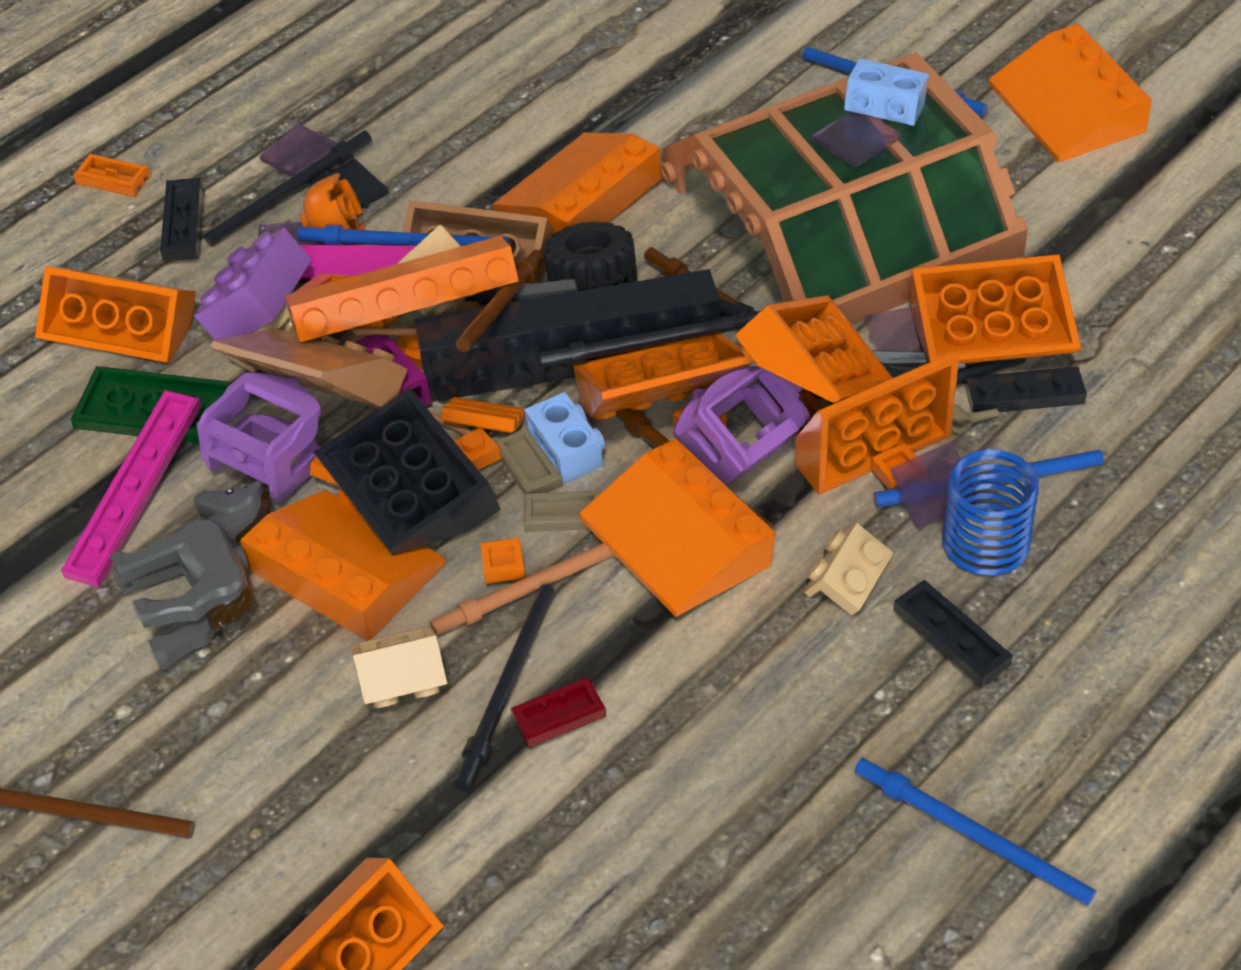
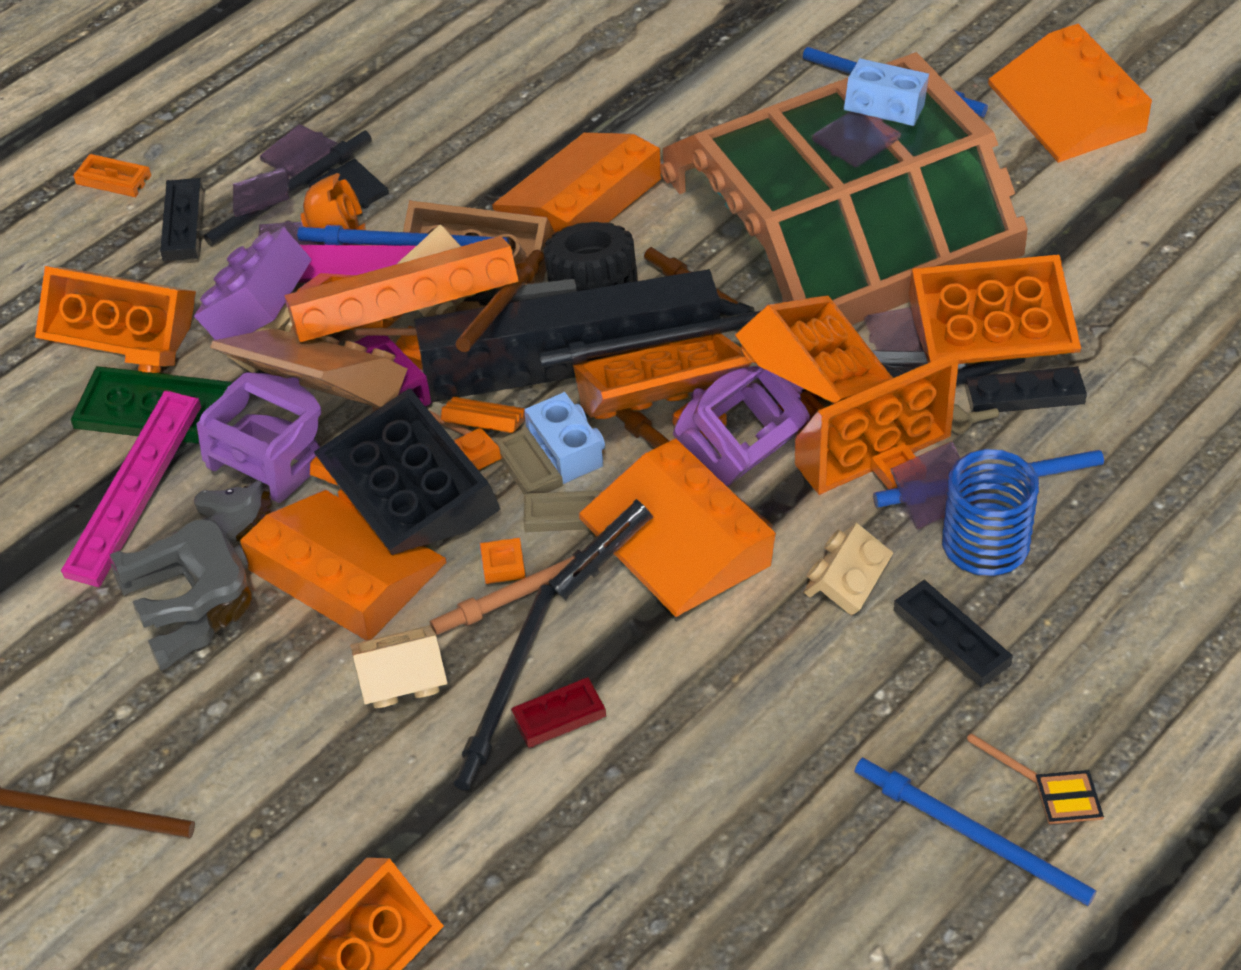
(150, 359): none -> orange plate
(260, 191): none -> clear purple piece
(565, 584): none -> black pin
(1064, 795): none -> piece

